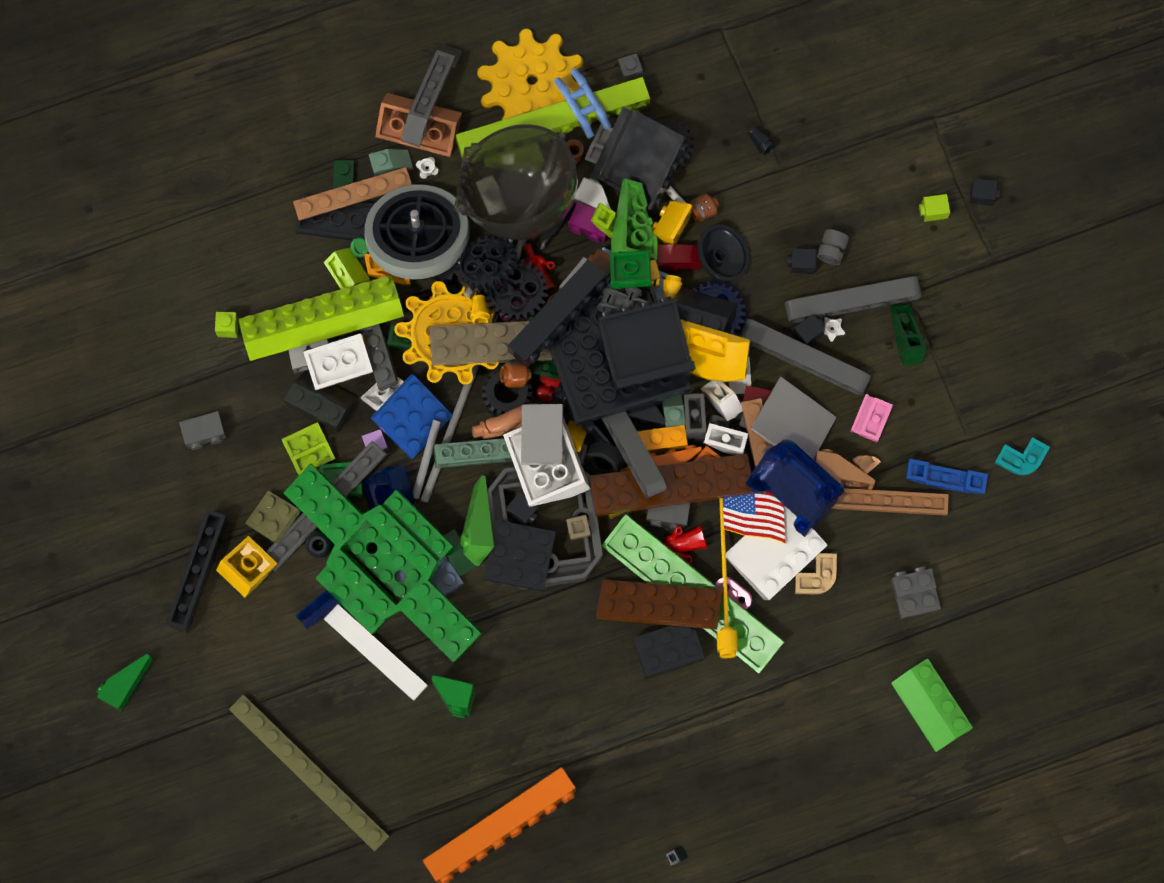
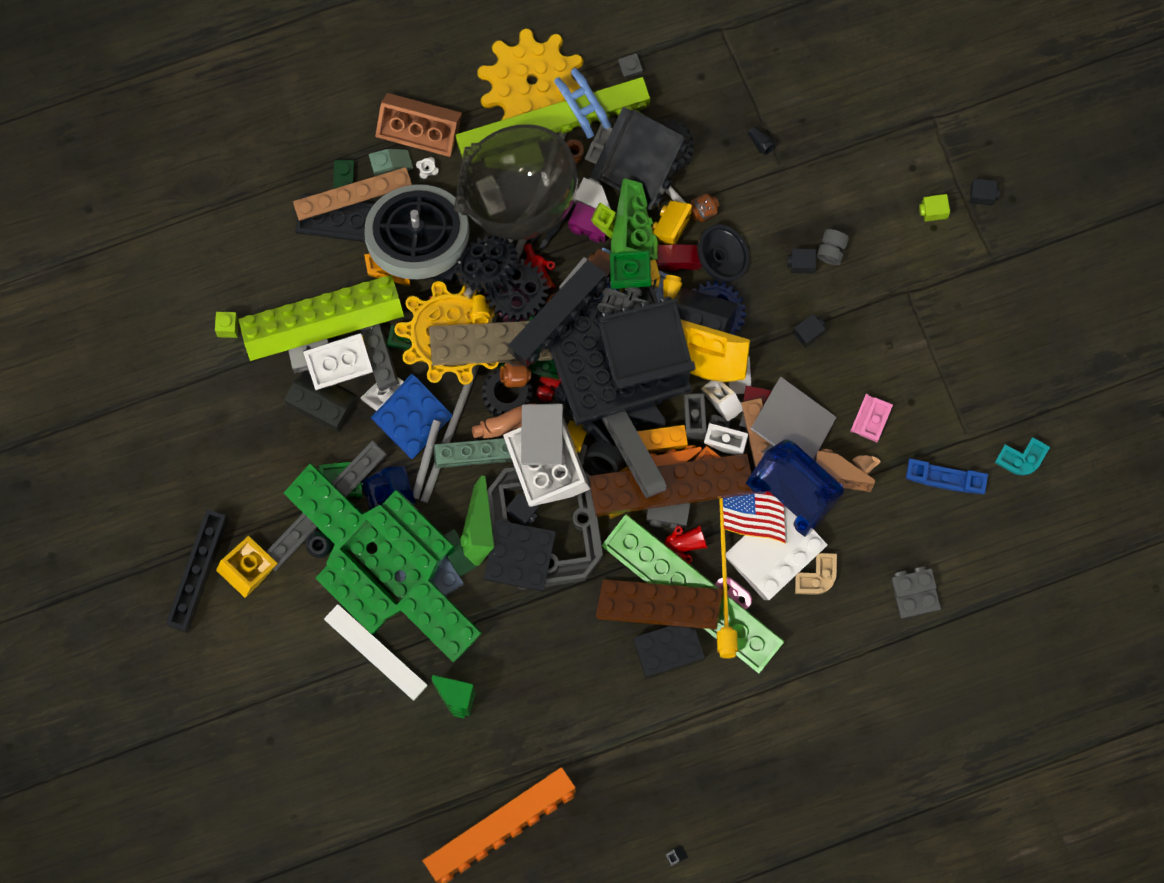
(122, 684): green slope -> none
(203, 430): dark grey brick -> none
(272, 517): olive plate -> none
(308, 447): lime slope -> none
(309, 773): olive plate -> none
(317, 609): clear blue plate -> none
(346, 268): lime panel -> none
(358, 247): green tile -> none
(377, 437): lavender tile -> none
(428, 94): dark grey slope -> none
(578, 527): dark tan plate -> none
(673, 411): sand green slope -> none
(805, 357): dark grey beam -> none
(836, 324): white plate -> none
(853, 299): dark grey beam -> none
(893, 502): medium nougat plate -> none
(907, 335): dark green slope -> none
(931, 705): bright green slope -> none

